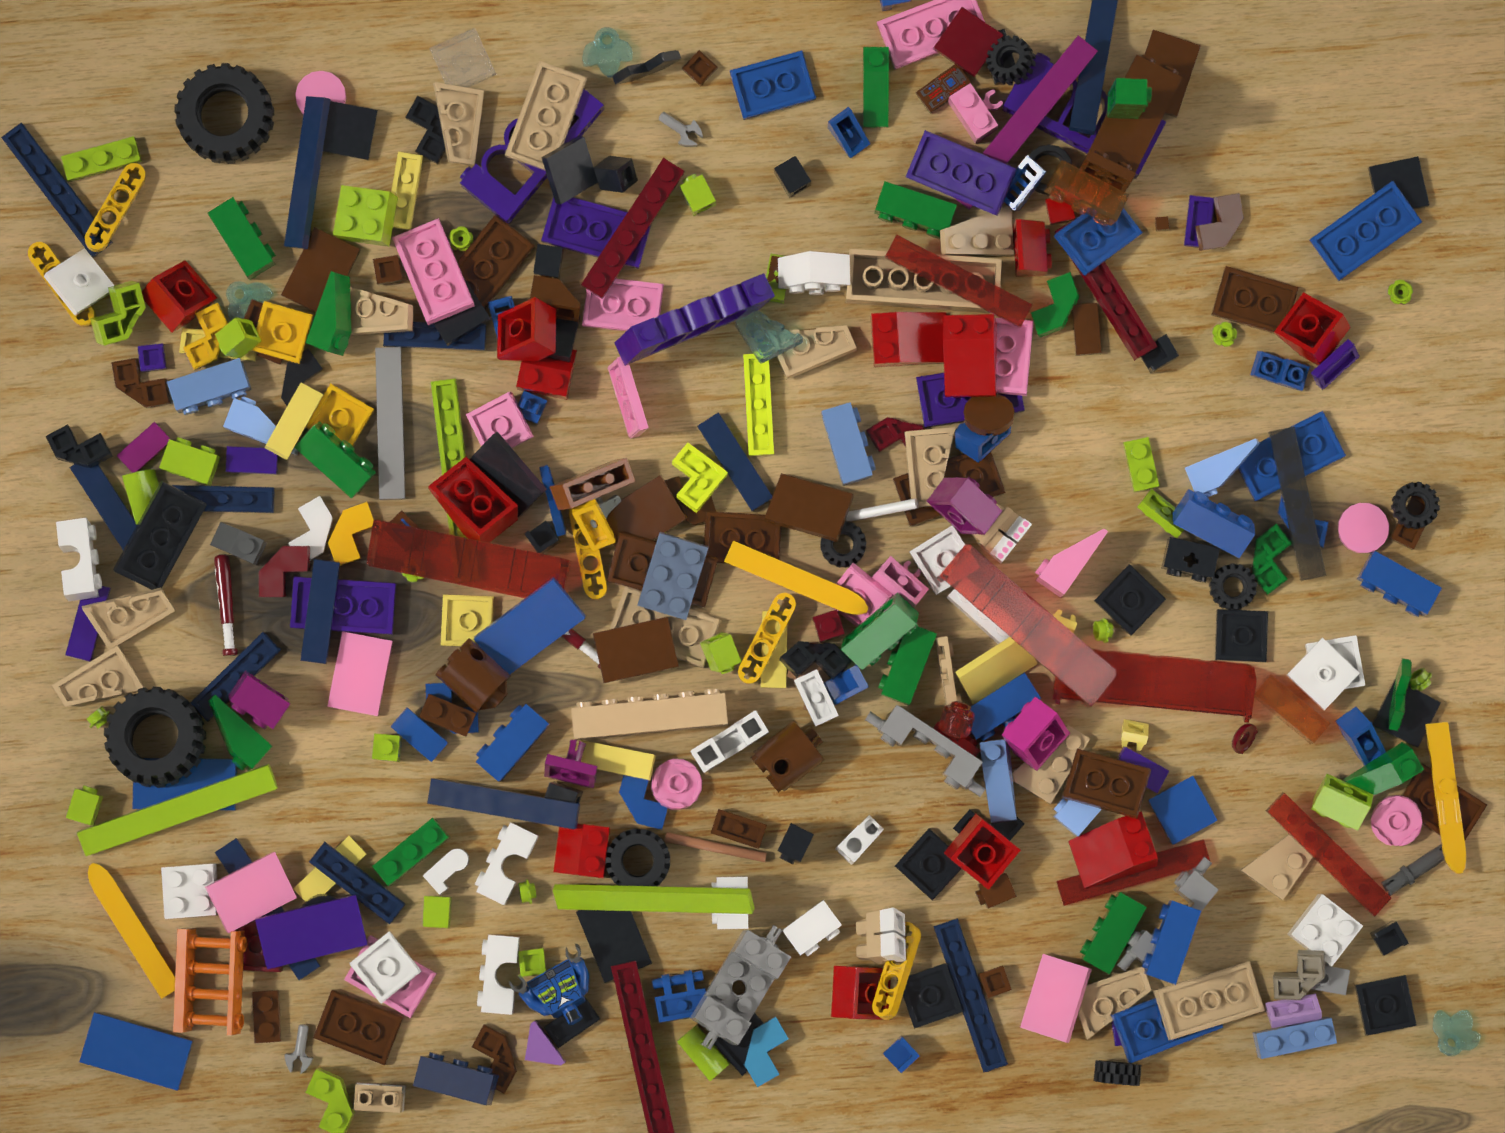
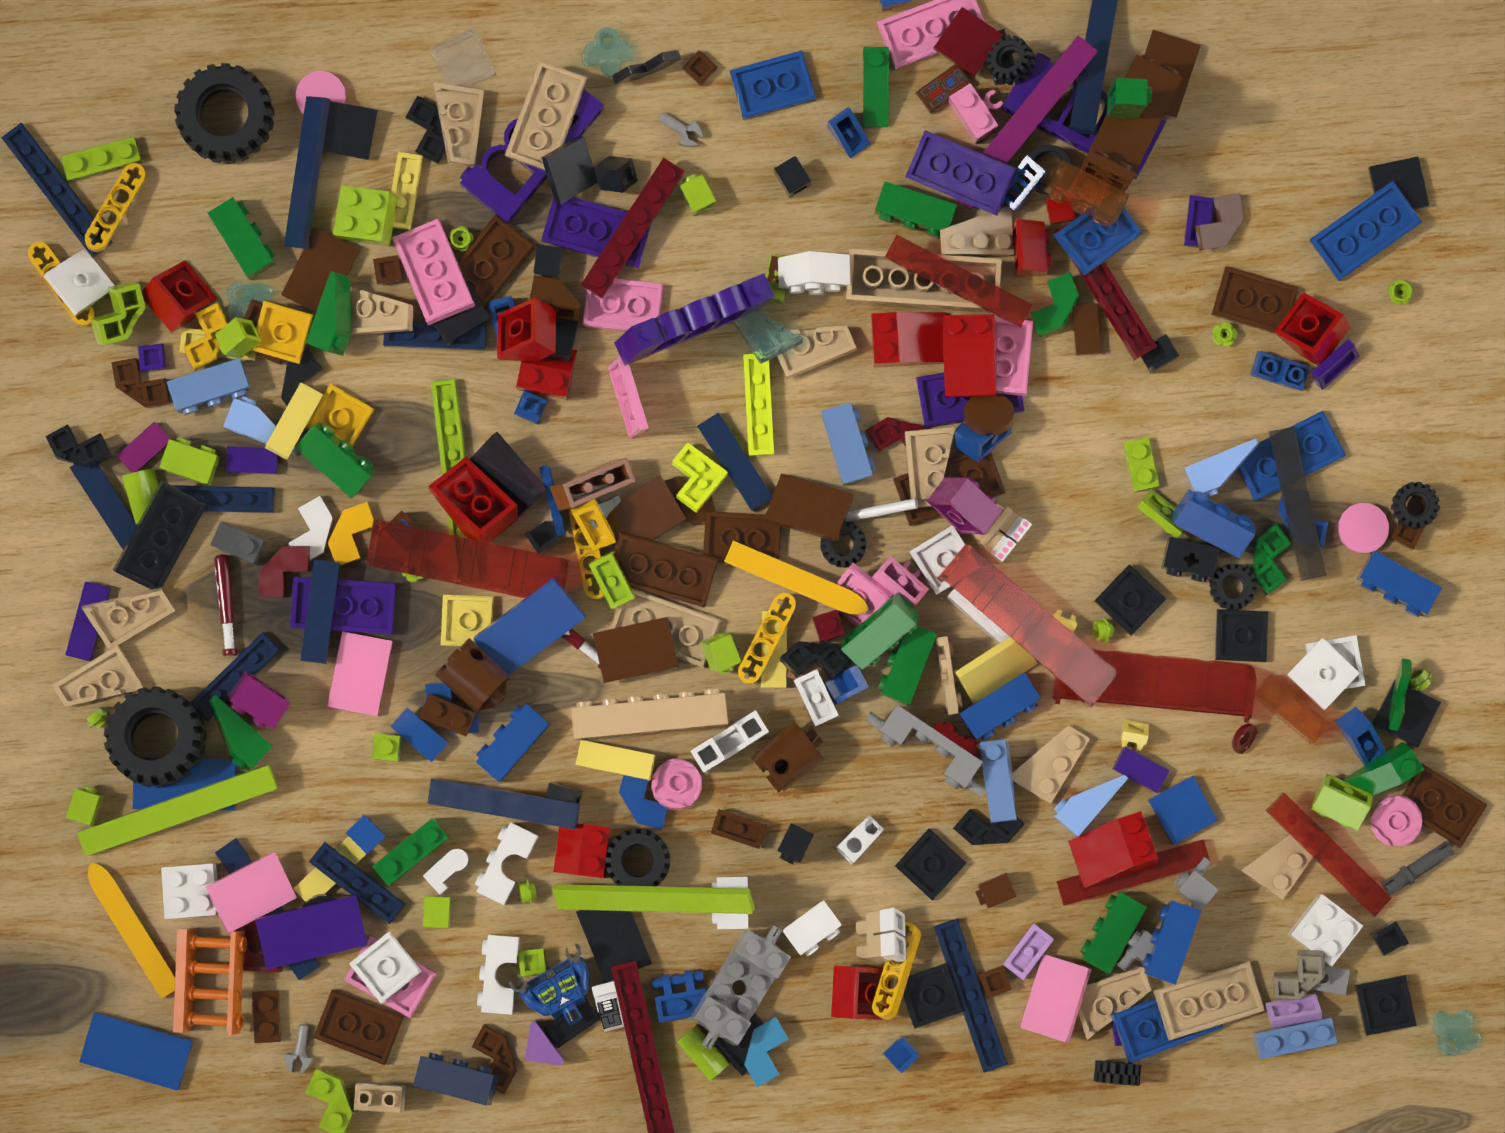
(82, 580): white arch -> none
(366, 834): none -> blue panel
(390, 423): light grey tile -> none
(500, 416): bright pink tile -> none
(571, 768): magenta tile -> none
(608, 1006): none -> leg
(611, 580): none -> lime plate
(672, 575): sand blue plate -> none
(715, 847): nougat bar -> none
(956, 720): clear red head -> none
(982, 851): red slope -> none
(1028, 951): none -> lavender plate
(1035, 733): dark pink brick -> none
(1065, 566): bright pink slope -> none
(1107, 783): reddish brown tile -> none
(1161, 224): reddish brown piece -> none
(1446, 795): yellow piece -> none

